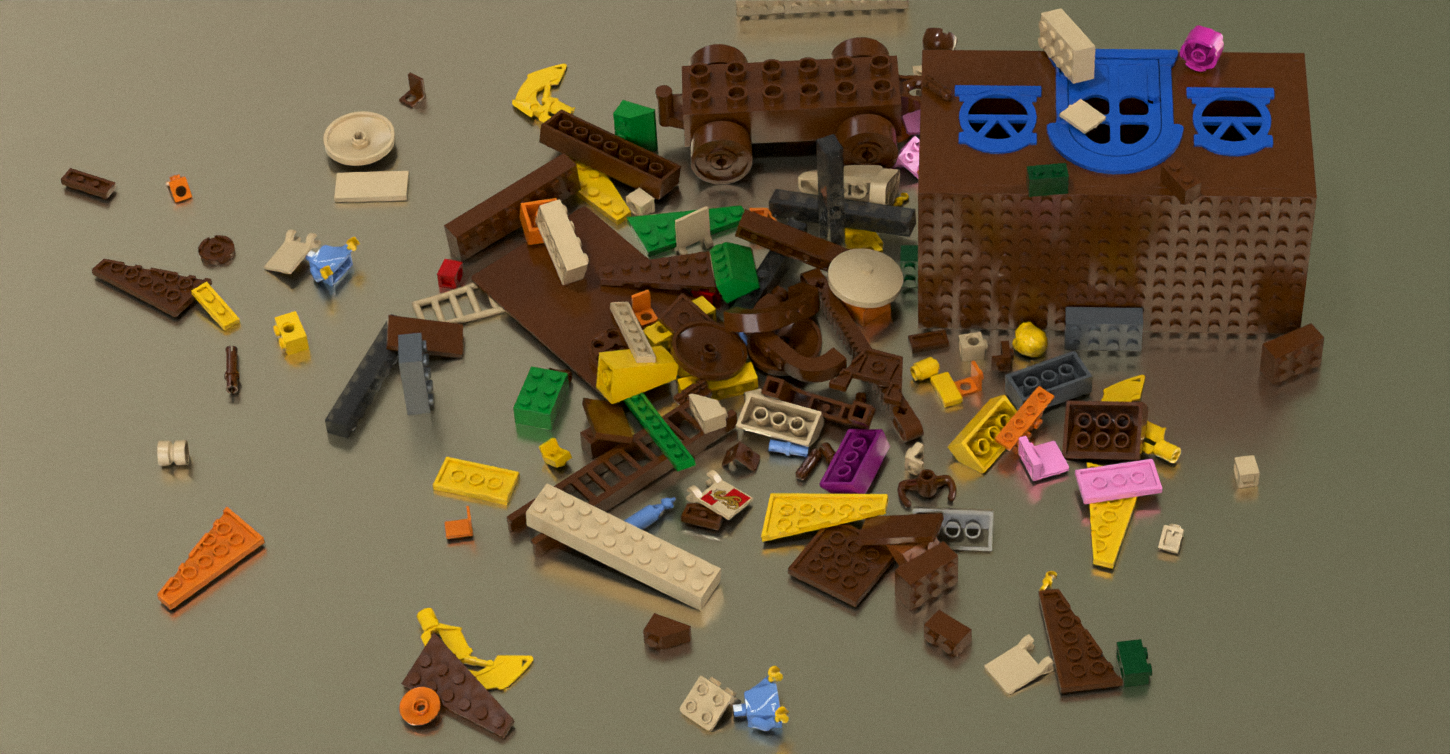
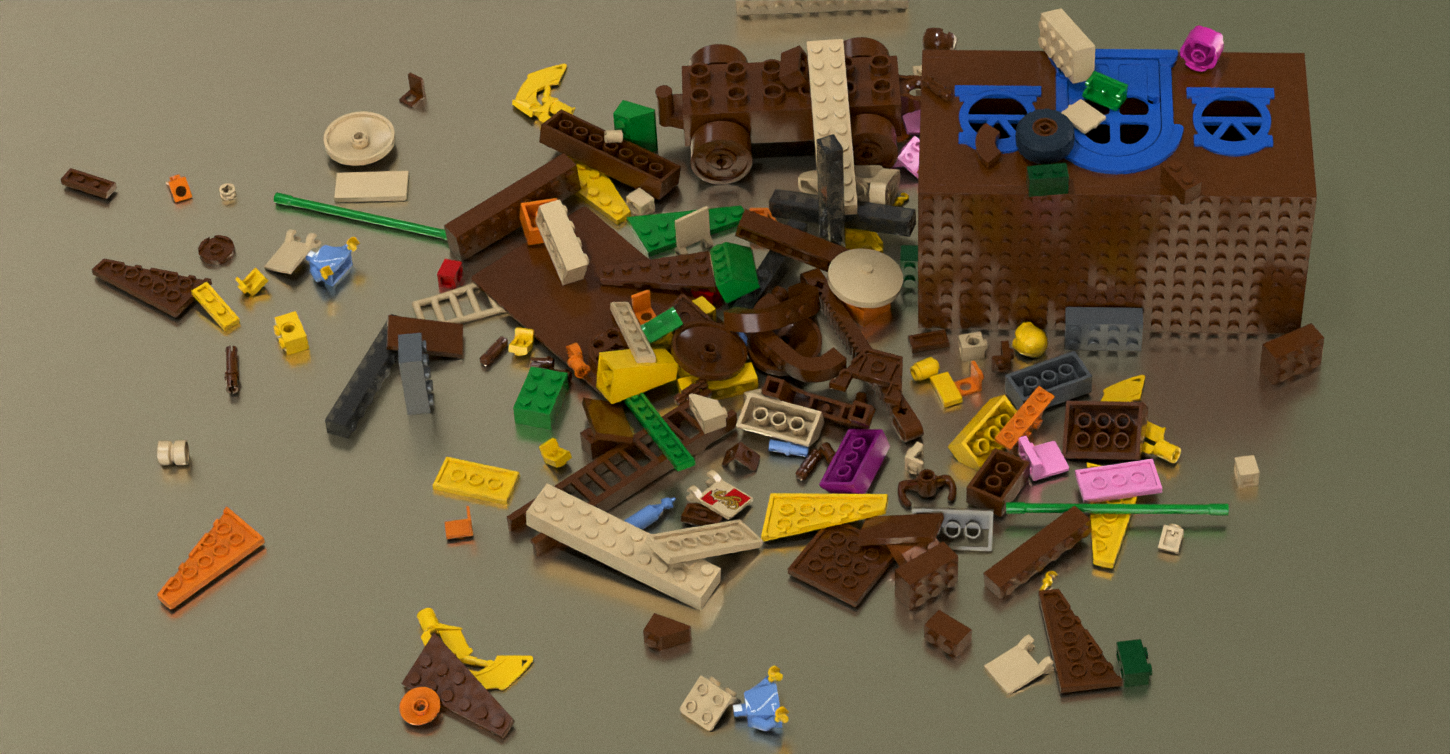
(227, 191): none -> tan bush
(252, 283): none -> yellow bracket
(289, 200): none -> green piece
(493, 351): none -> reddish brown axle
(523, 341): none -> yellow bracket
(544, 363): none -> reddish brown pin
(576, 361): none -> orange connector
(613, 136): none -> tan hinge
(661, 325): none -> green hinge
(703, 541): none -> tan plate
(793, 67): none -> reddish brown brick
(831, 106): none -> tan brick
(986, 145): none -> reddish brown tile
(998, 481): none -> reddish brown brick
(1037, 552): none -> reddish brown brick
(1045, 136): none -> black wheel
(1105, 91): none -> green hinge
(1211, 509): none -> green piece

